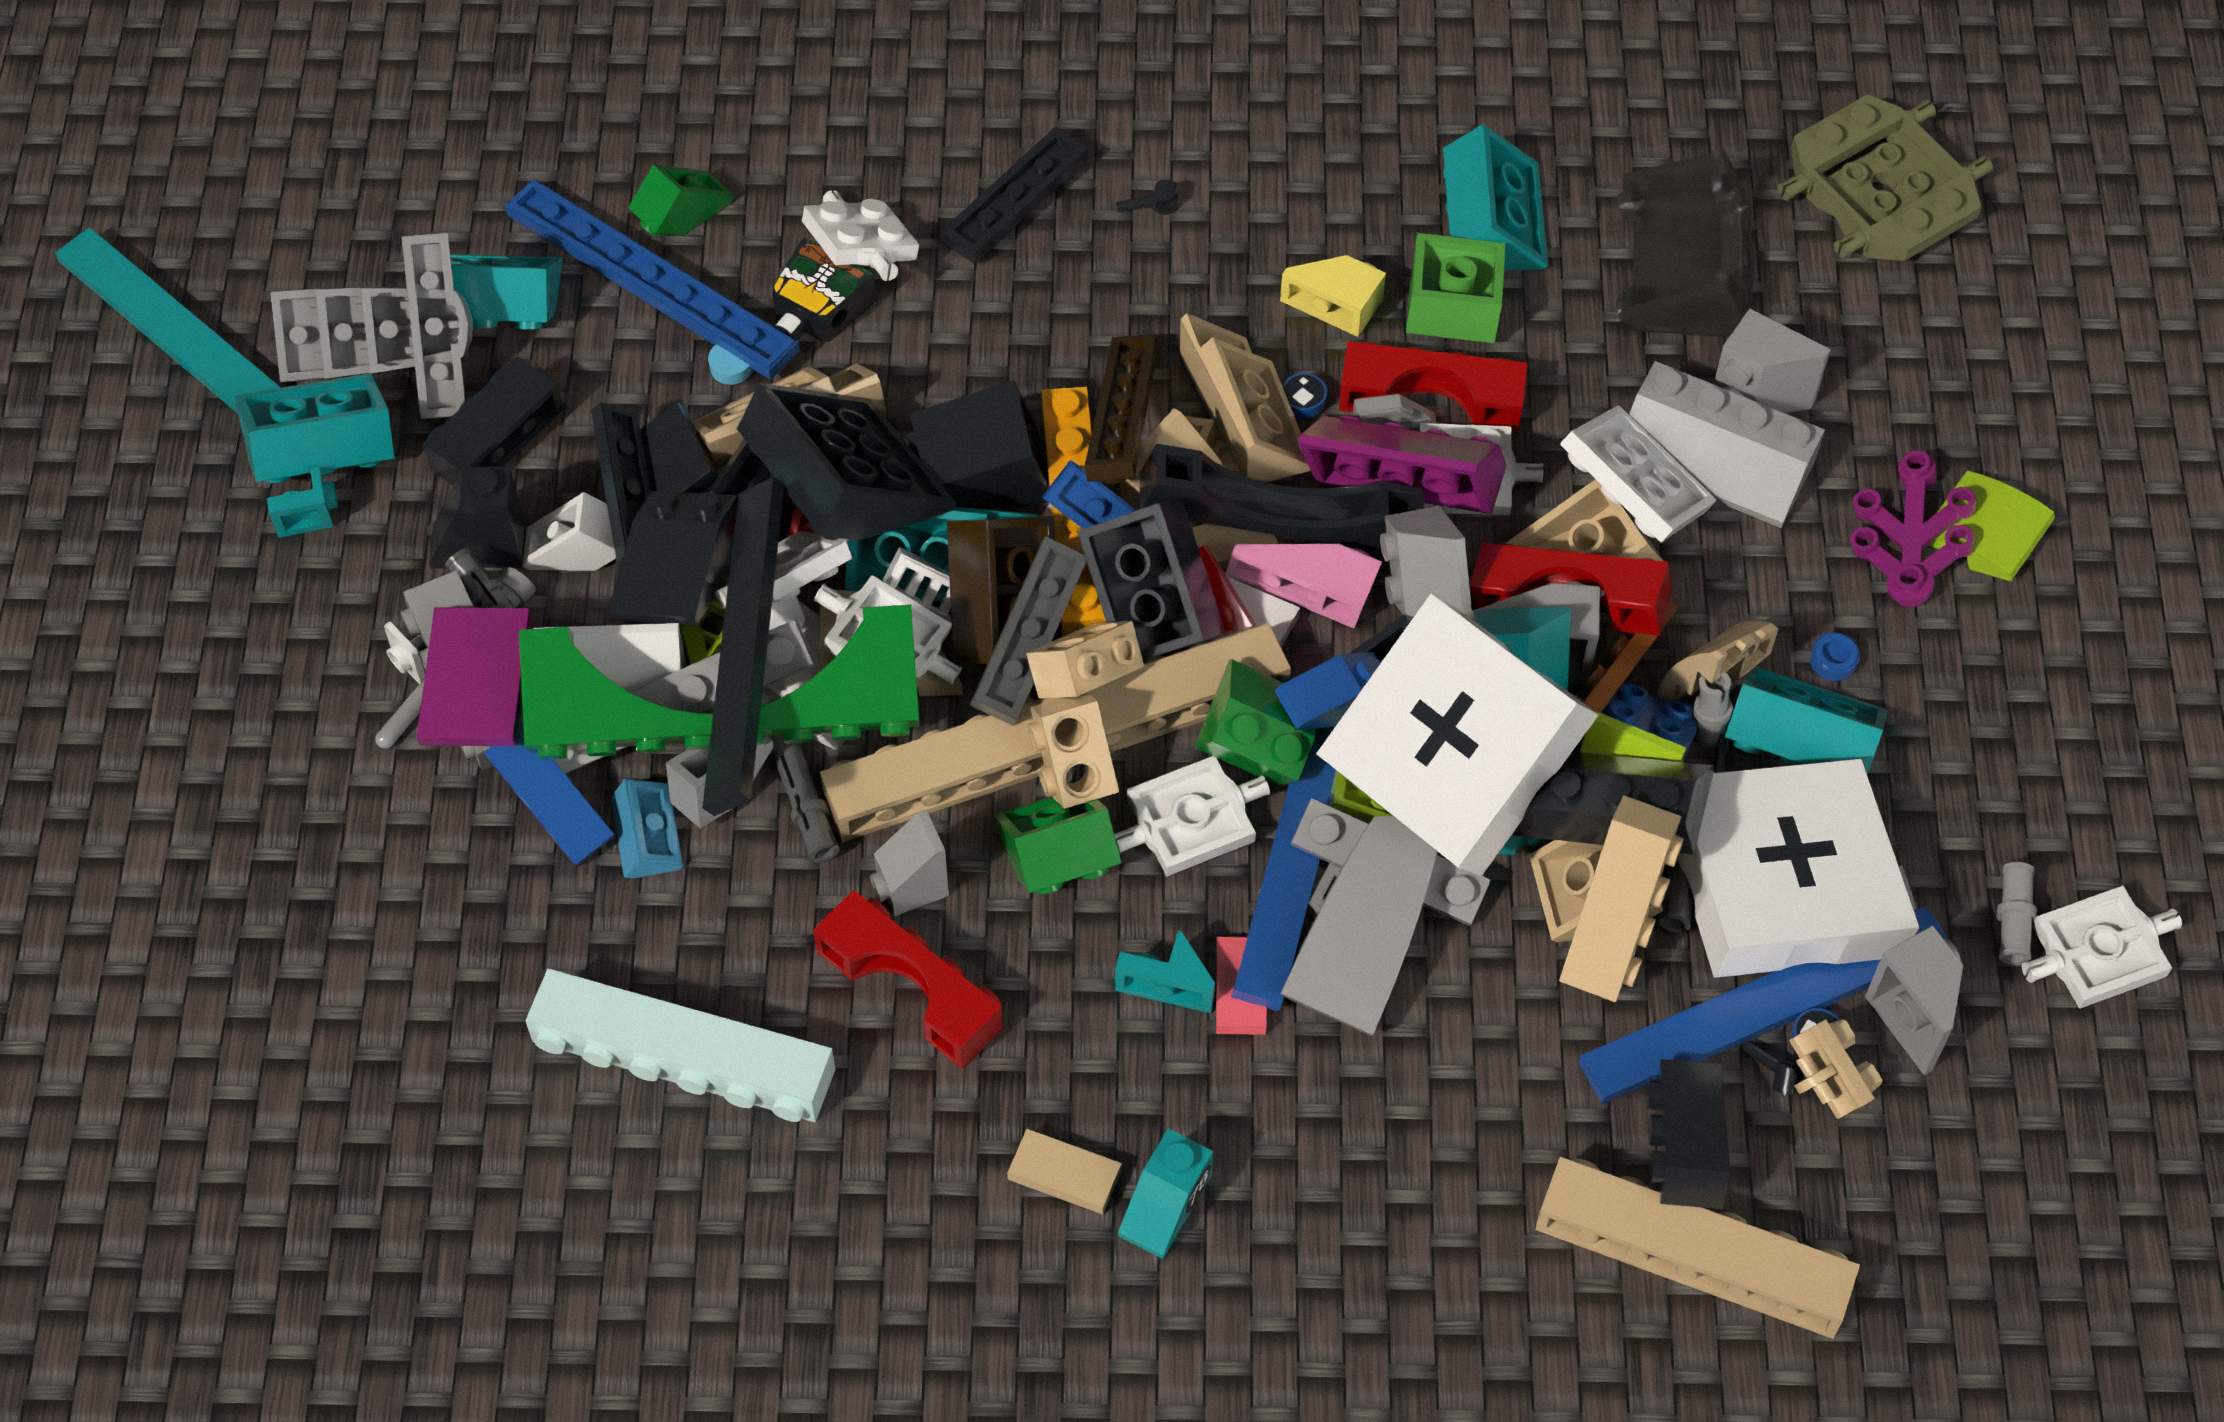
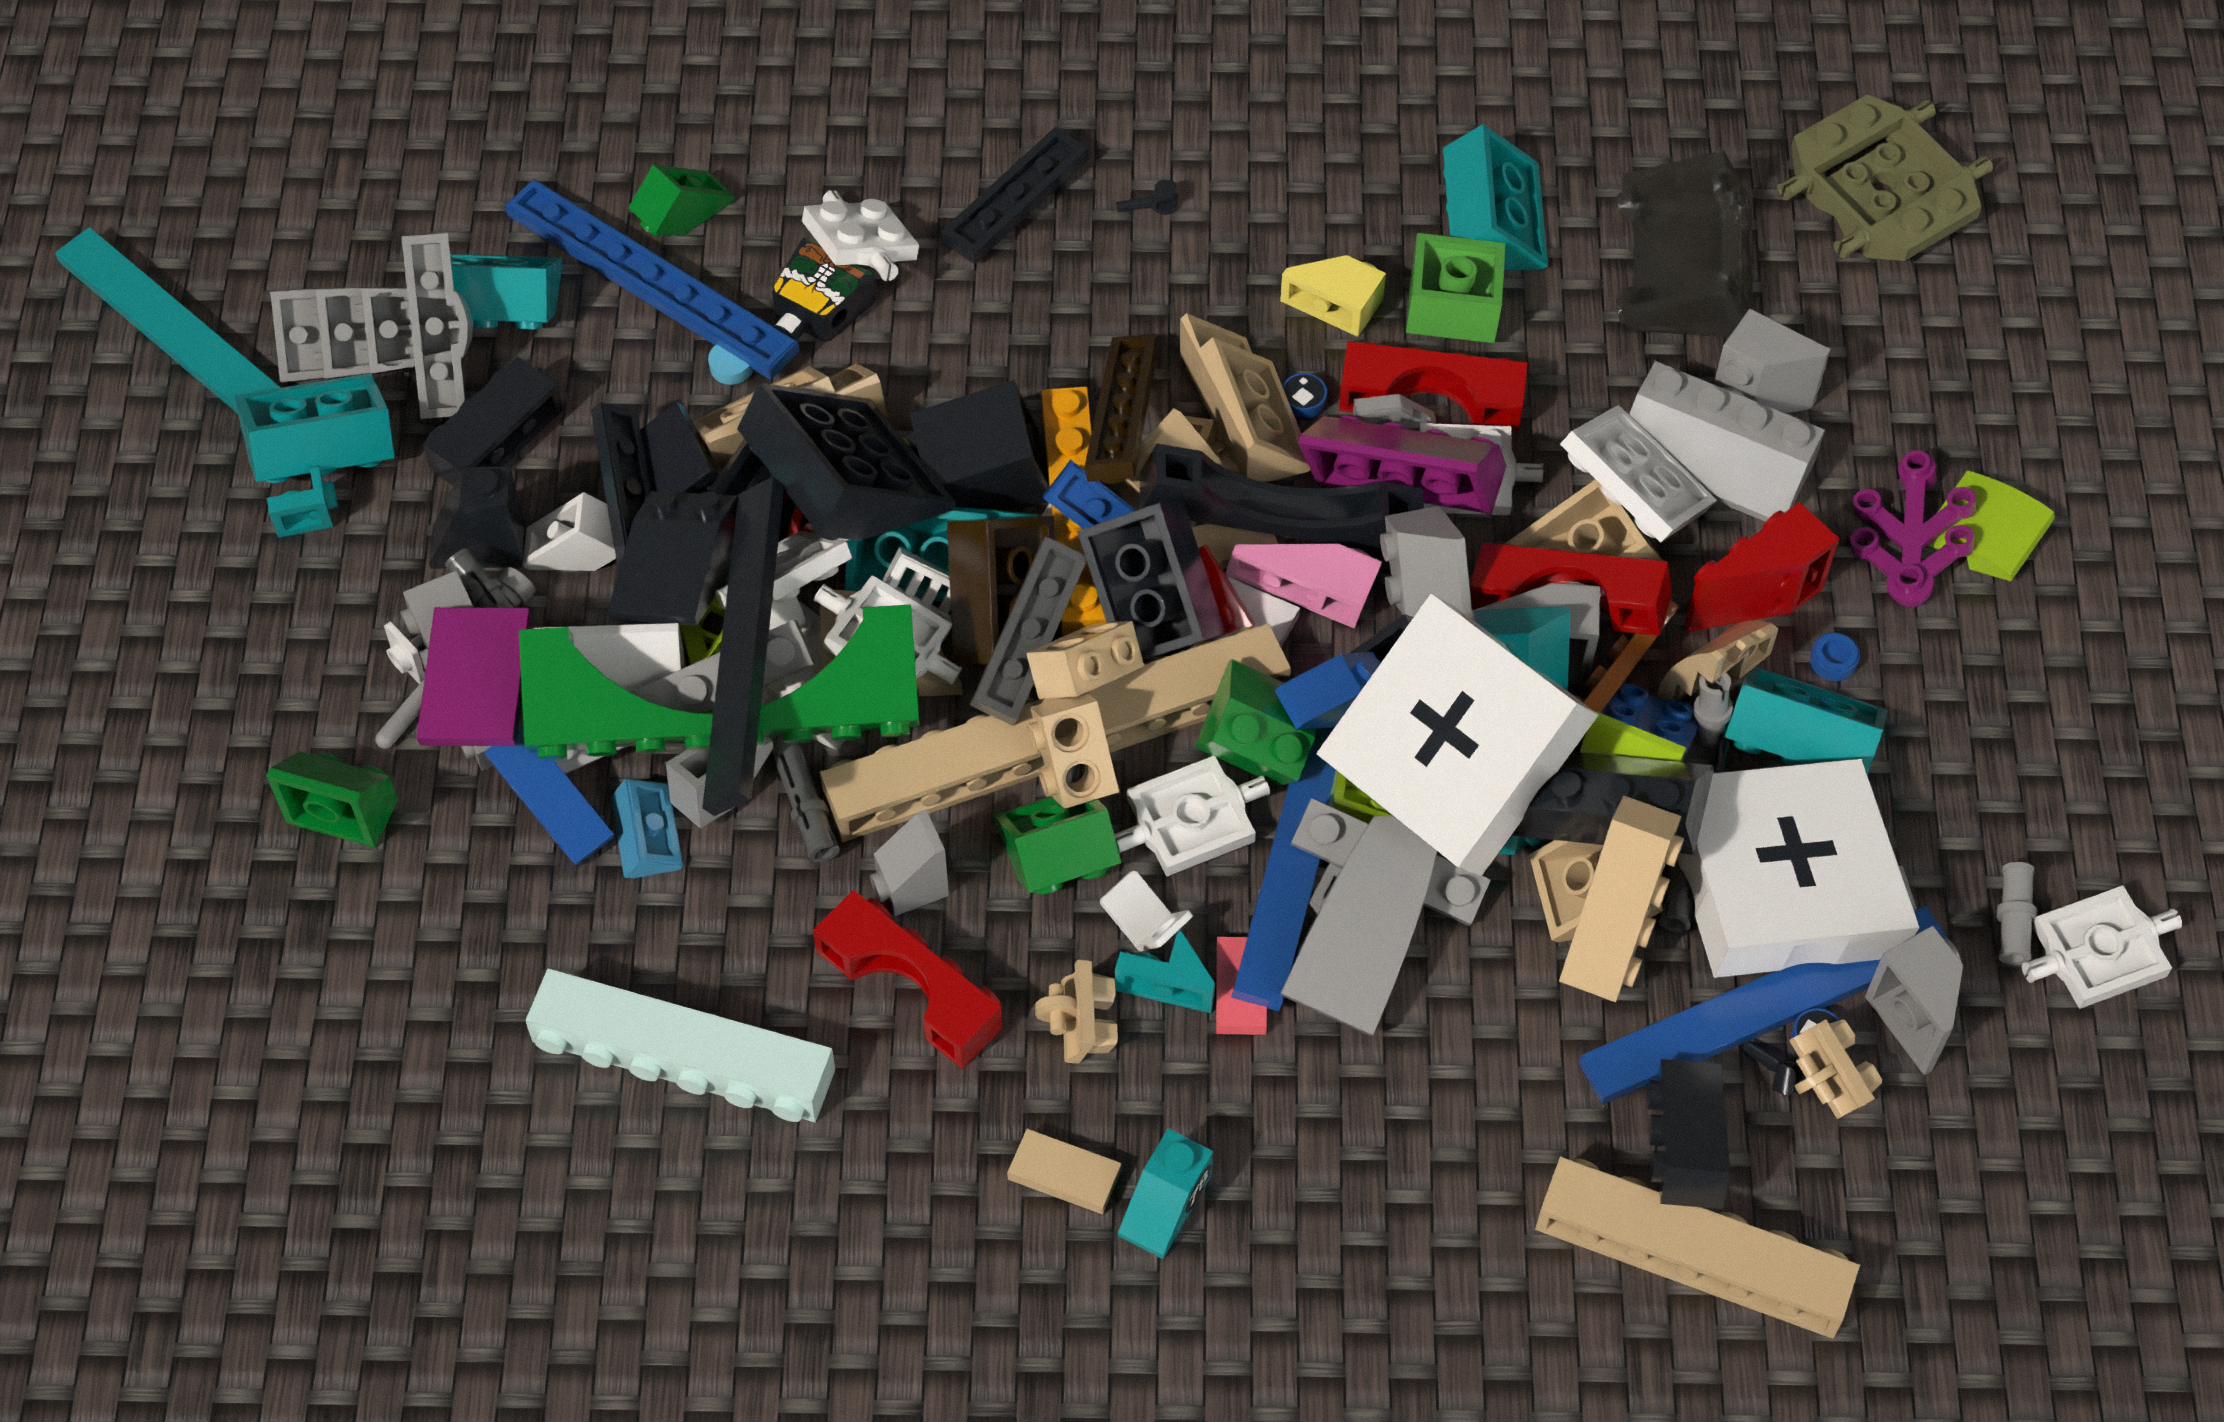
(333, 796): none -> green slope
(1072, 1008): none -> tan hips
(1142, 913): none -> white bracket
(1764, 573): none -> red slope

